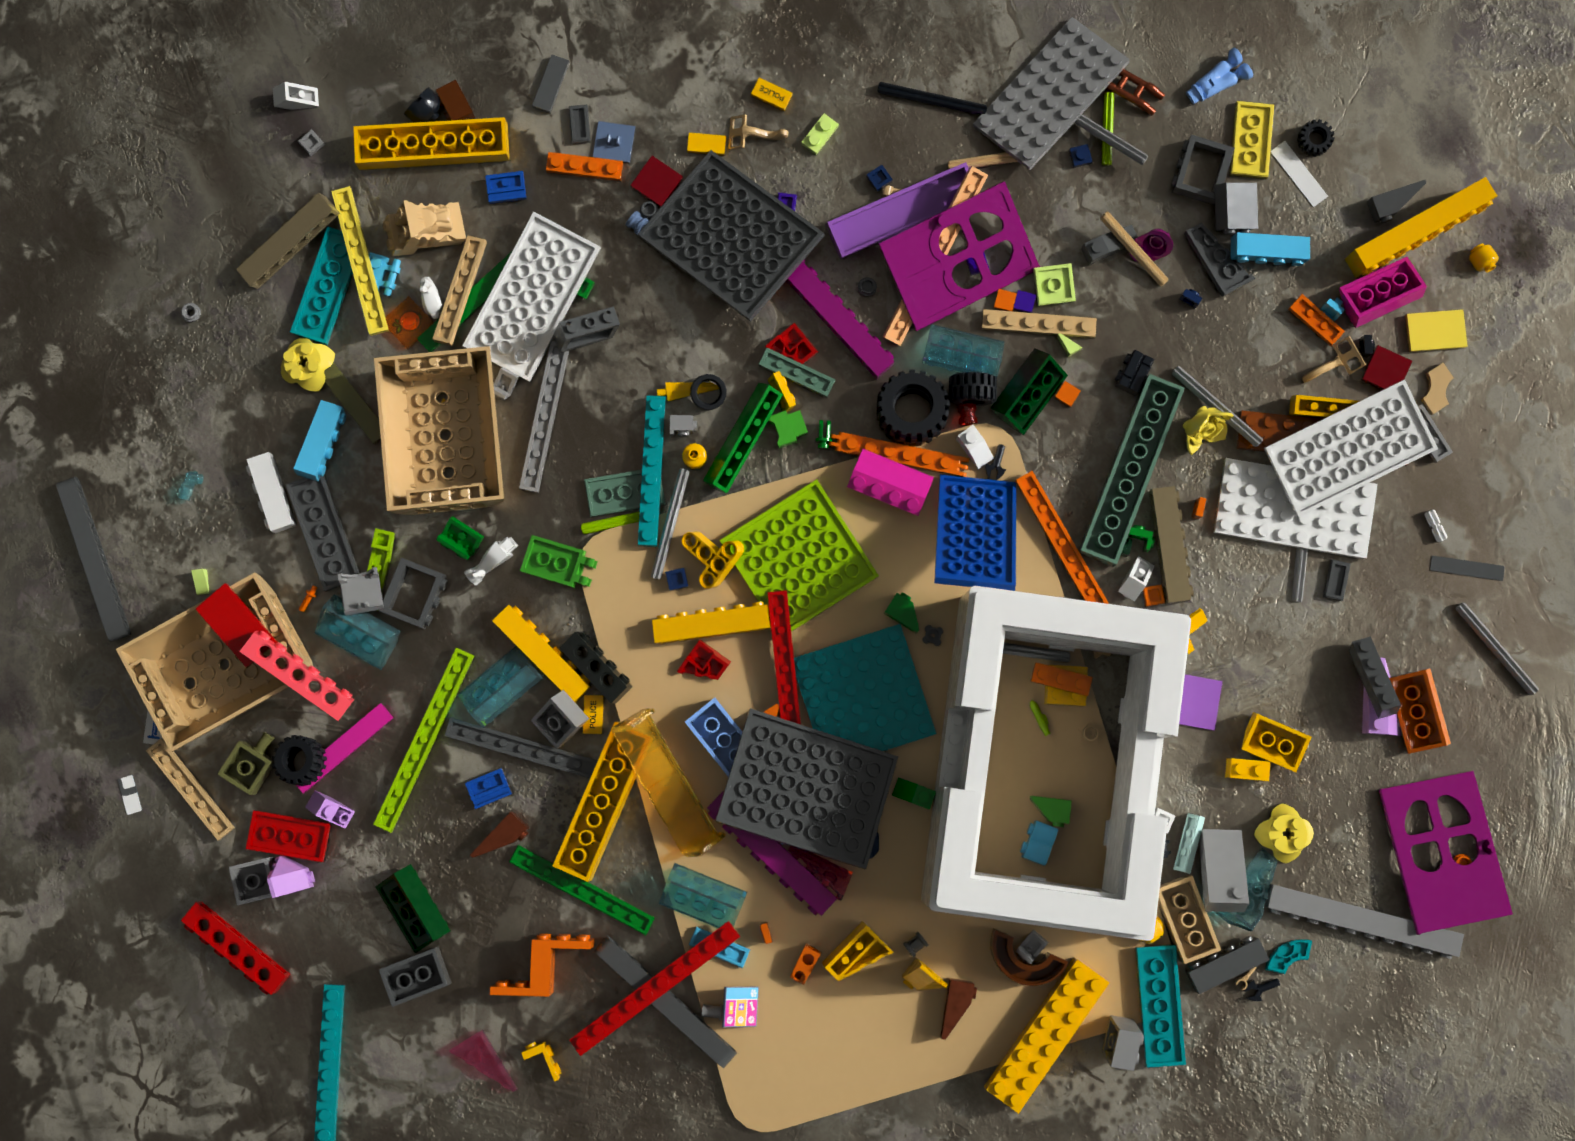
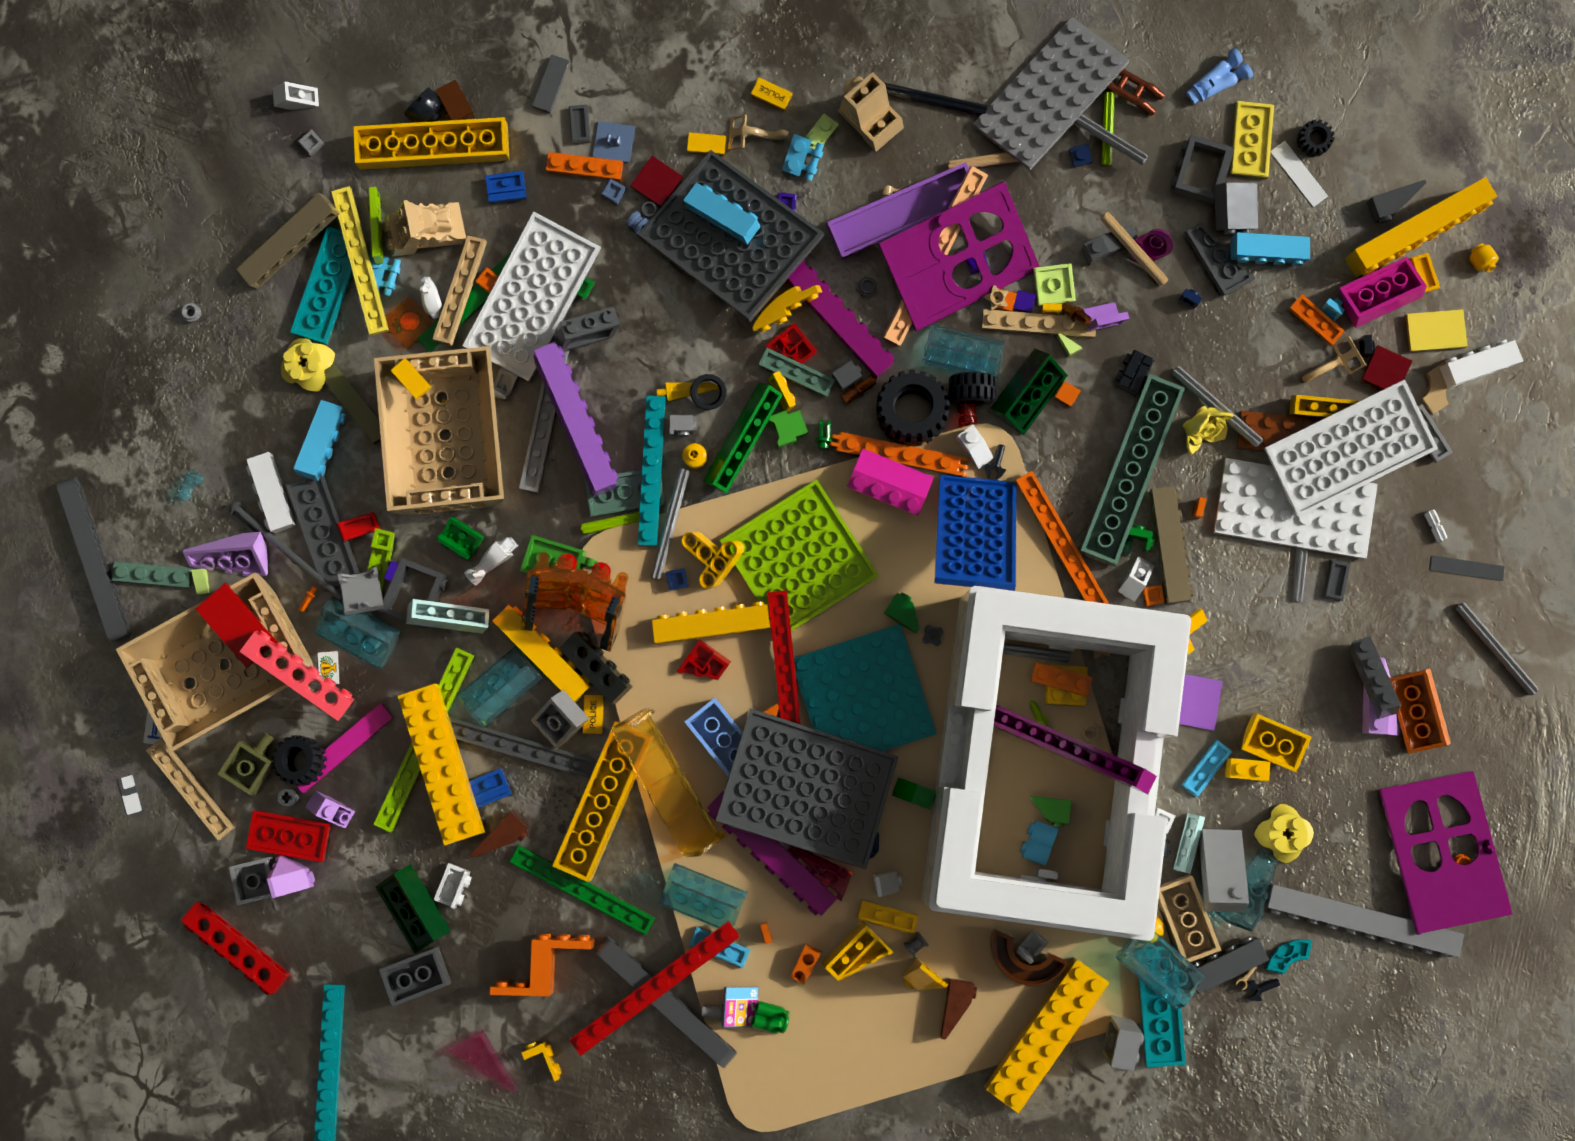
(151, 574): none -> sand green plate
(235, 508): none -> dark grey bar
(239, 553): none -> lavender wedge
(285, 792): none -> dark grey bush
(329, 665): none -> sticker
(357, 526): none -> red tile
(376, 225): none -> lime tile
(390, 570): none -> dark purple tile
(411, 378): none -> yellow tile
(441, 764): none -> yellow brick
(447, 616): none -> light aqua brick
(452, 886): none -> white bracket
(487, 280): none -> orange tile
(573, 588): none -> clear orange container
(574, 419): none -> medium lavender piece
(613, 191): none -> sand blue tile
(722, 213): none -> medium azure brick
(770, 1018): none -> green piece
(779, 310): none -> yellow slope
(797, 155): none -> medium azure plate
(847, 375): none -> dark grey brick
(858, 389): none -> reddish brown axle
(869, 111): none -> tan brick
(879, 178): dark blue plate -> none
(887, 883): none -> white slope
(887, 916): none -> yellow tile
(996, 292): none -> tan plate
(1046, 874): none -> white tile
(1051, 308): none -> yellow tile
(1074, 750): none -> magenta brick
(1076, 313): none -> reddish brown axle
(1105, 316): none -> medium lavender panel
(1162, 969): none -> clear light blue slope
(1206, 768): none -> medium azure tile
(1426, 270): none -> yellow tile
(1483, 363): none -> white brick

